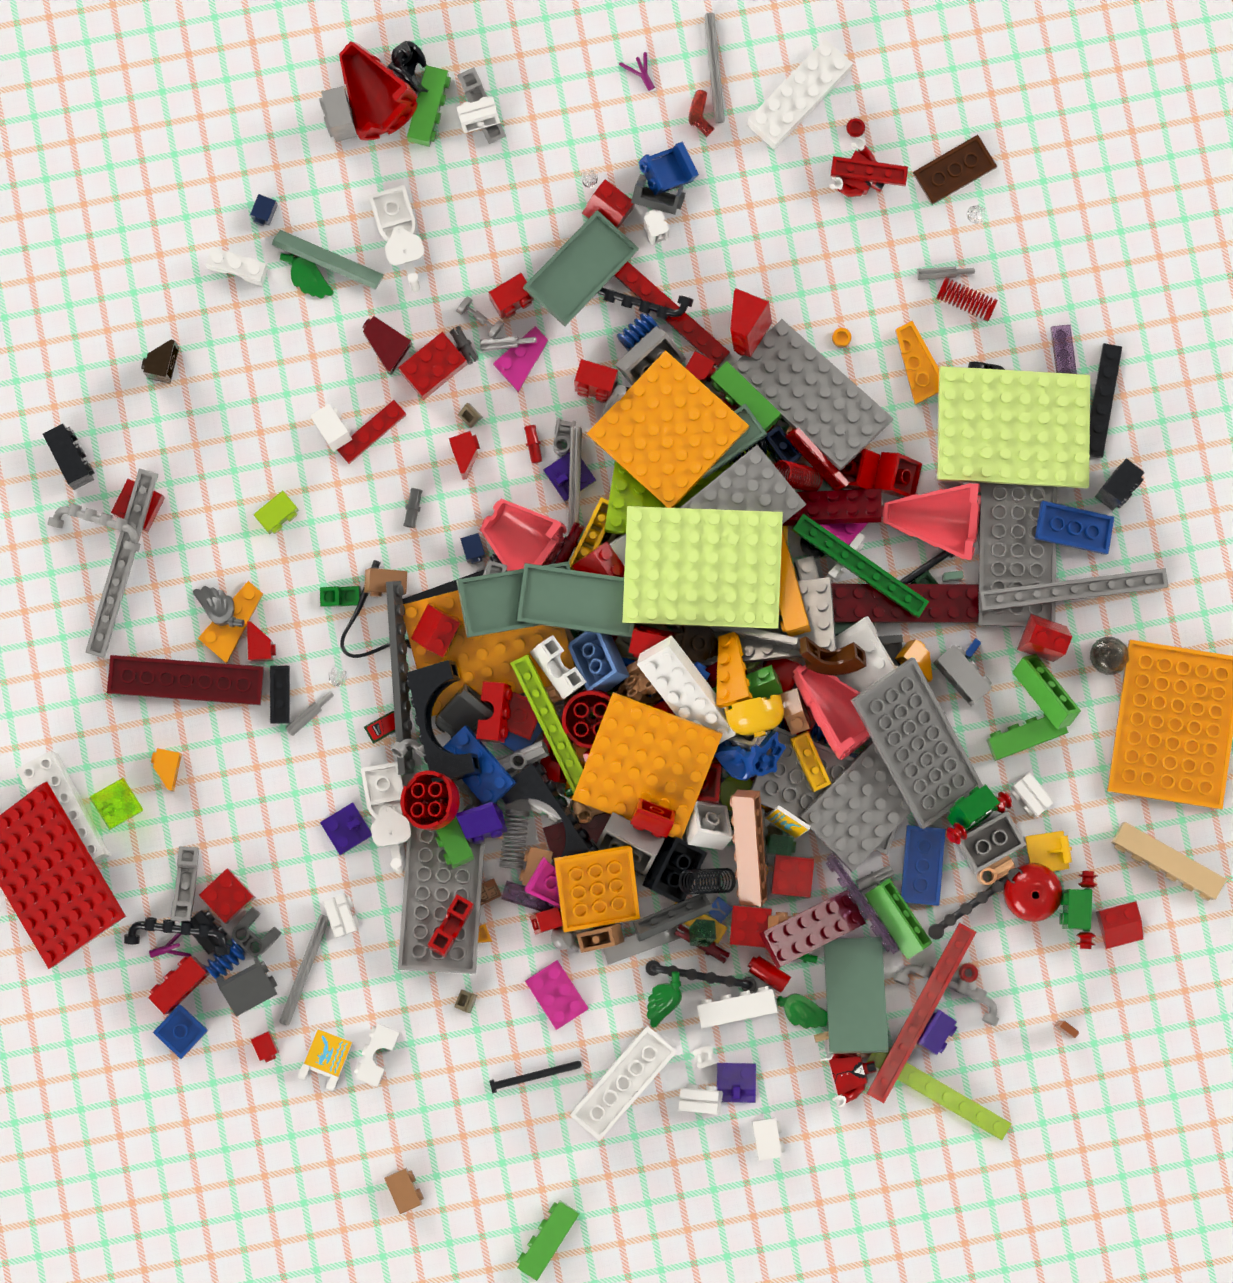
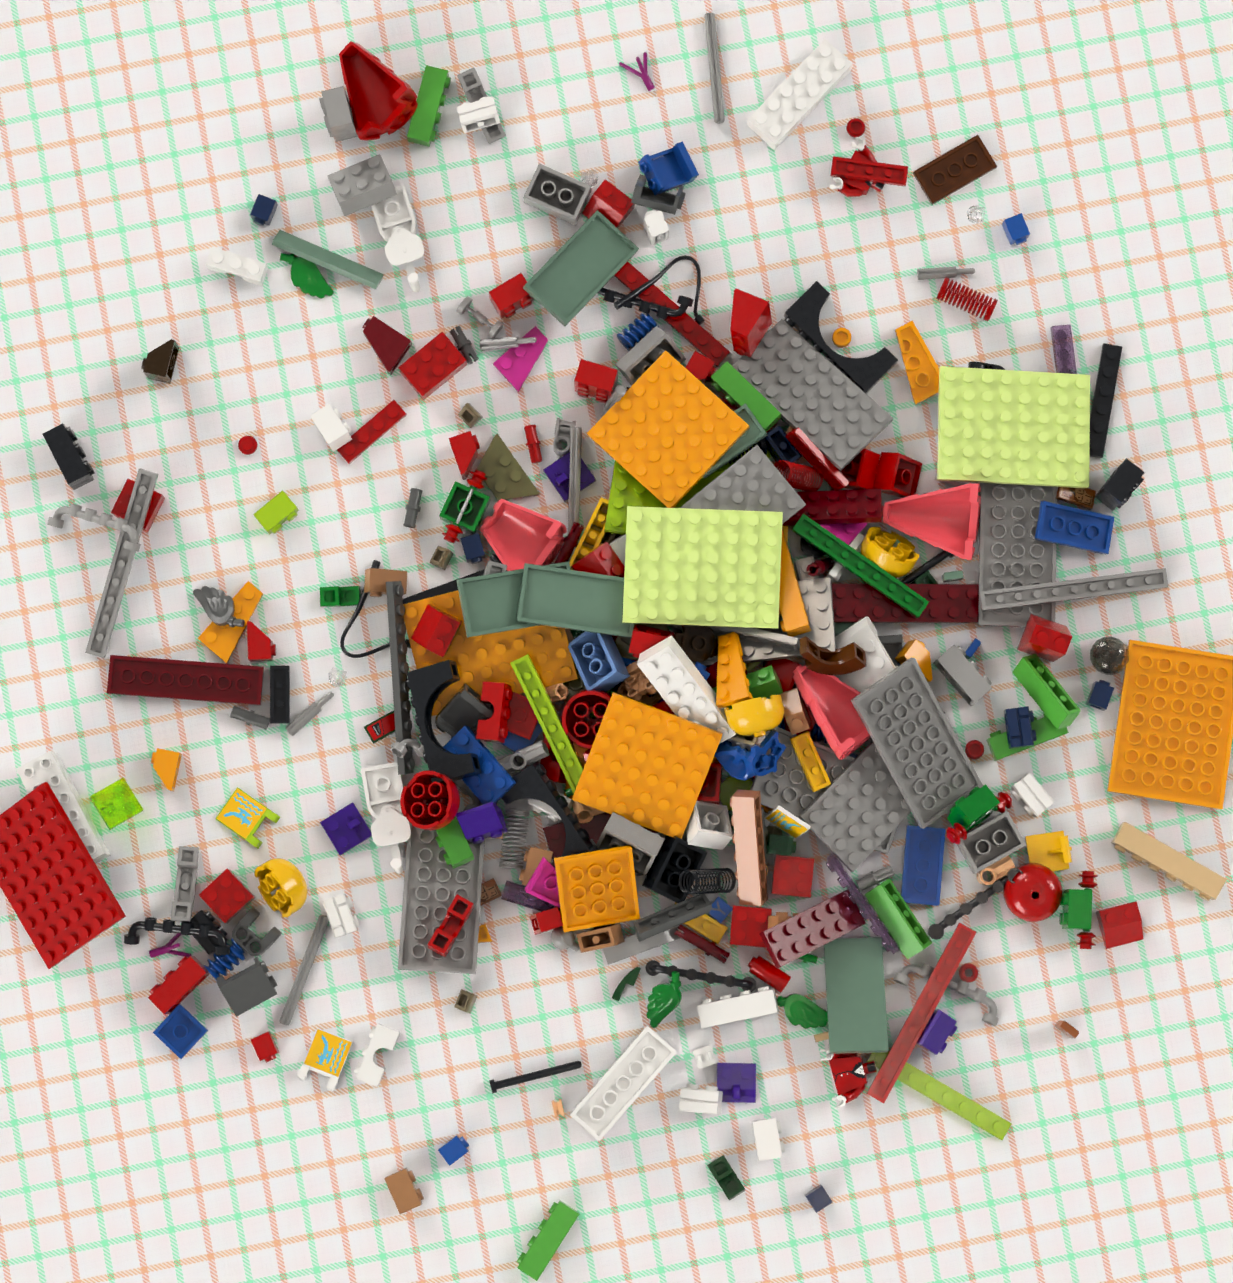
(244, 816): none -> flag
(247, 445): none -> red plate
(250, 717): none -> dark grey pin
(292, 886): none -> yellow cylinder
(362, 185): none -> light grey brick
(404, 62): black hair -> none
(441, 557): none -> dark tan slope
(454, 1149): none -> blue brick
(465, 507): none -> green brick
(504, 473): none -> olive wing
(548, 658): white arch -> none
(556, 995): dark pink plate -> none
(557, 194): none -> light grey brick
(558, 1108): none -> light nougat bush
(630, 979): none -> dark green slope
(632, 295): none -> black piece
(653, 818): red slope -> none
(696, 113): clear red arm -> none
(702, 933): clear green brick -> none
(726, 1177): none -> dark green slope
(805, 318): none -> black arch
(818, 1198): none -> dark blue brick
(820, 566): none -> dark red pin
(879, 549): none -> yellow cylinder
(974, 749): none -> red plate
(1016, 229): none -> blue brick
(1019, 727): none -> dark blue brick
(1077, 496): none -> tile
(1100, 695): none -> dark blue brick

